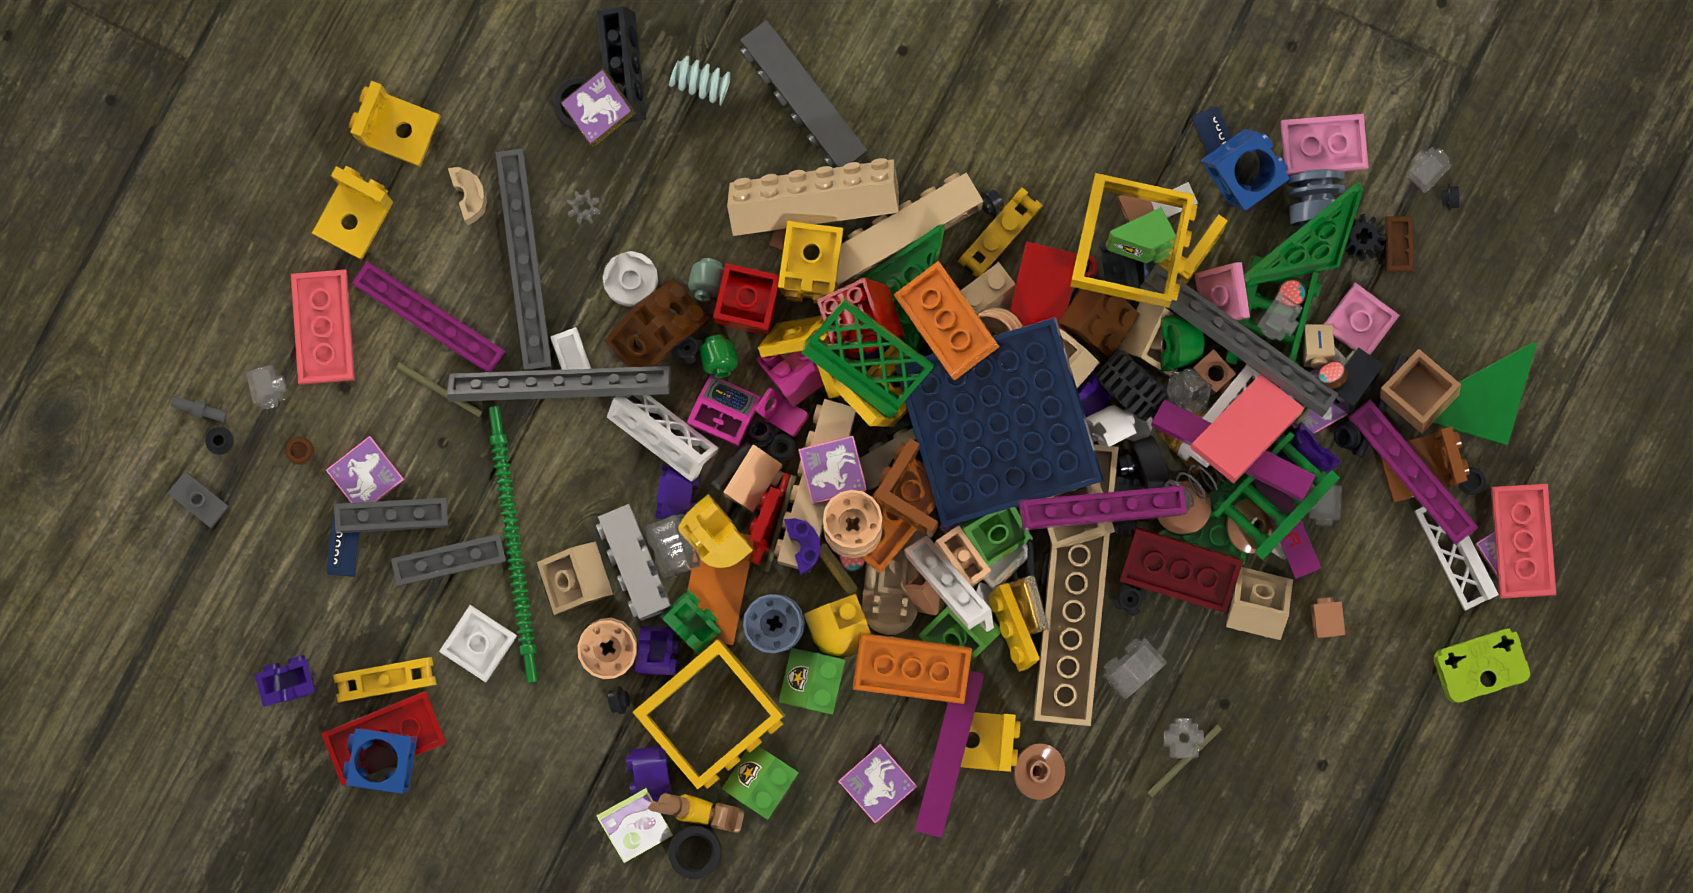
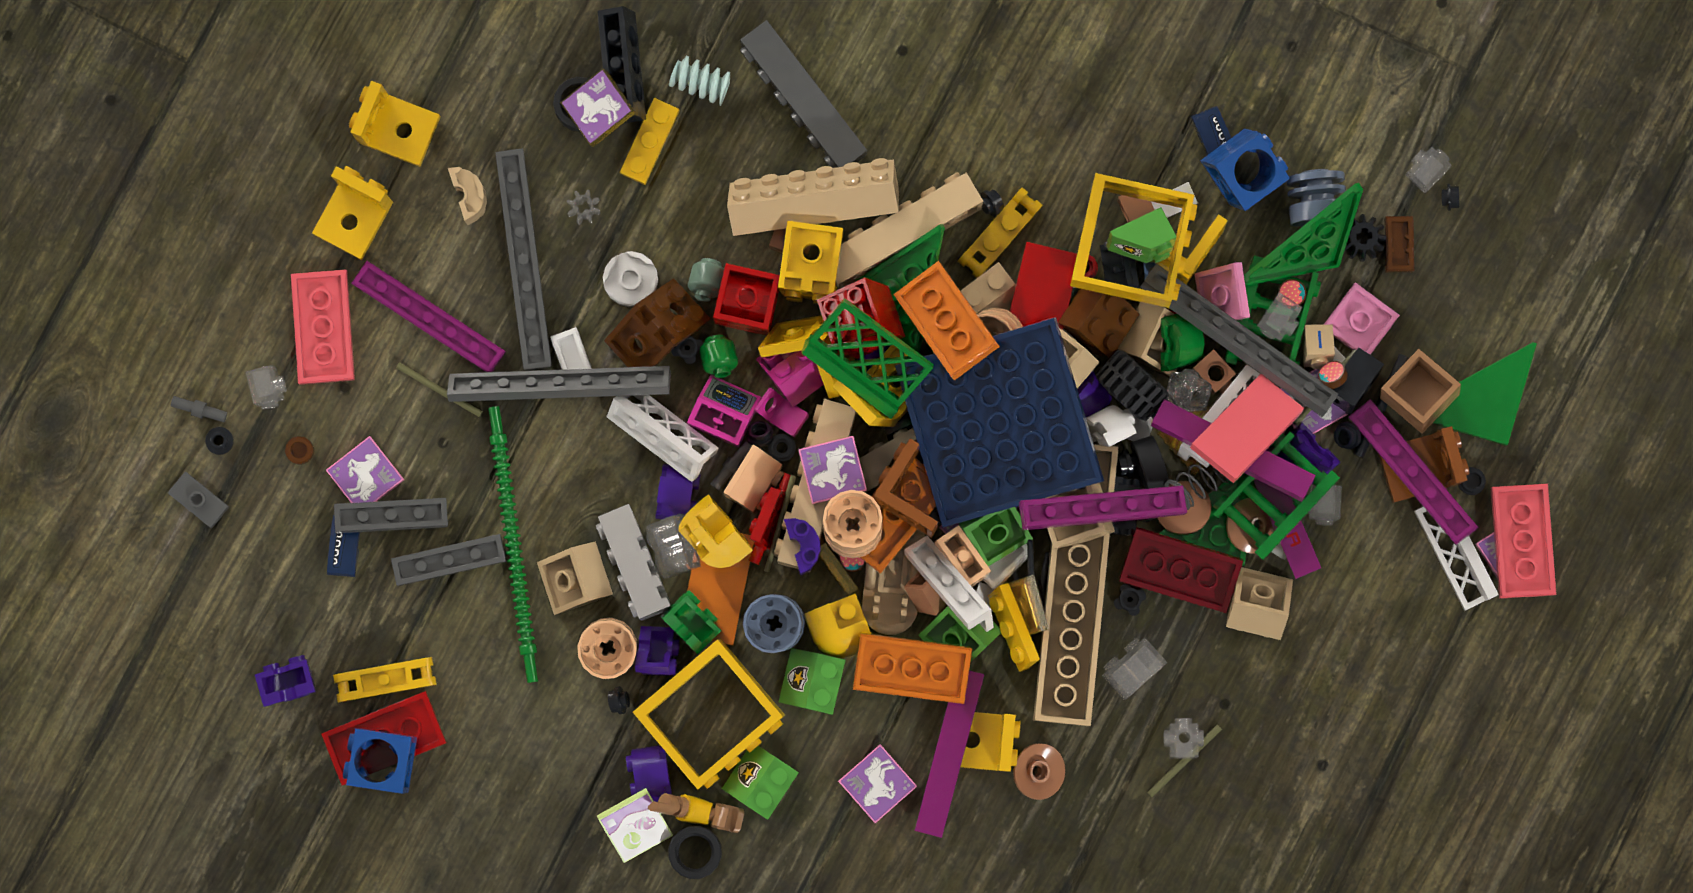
(478, 643): white plate -> none
(649, 141): none -> yellow plate
(1324, 143): bright pink tile -> none
(1327, 618): nougat brick -> none
(1477, 657): lime axle -> none

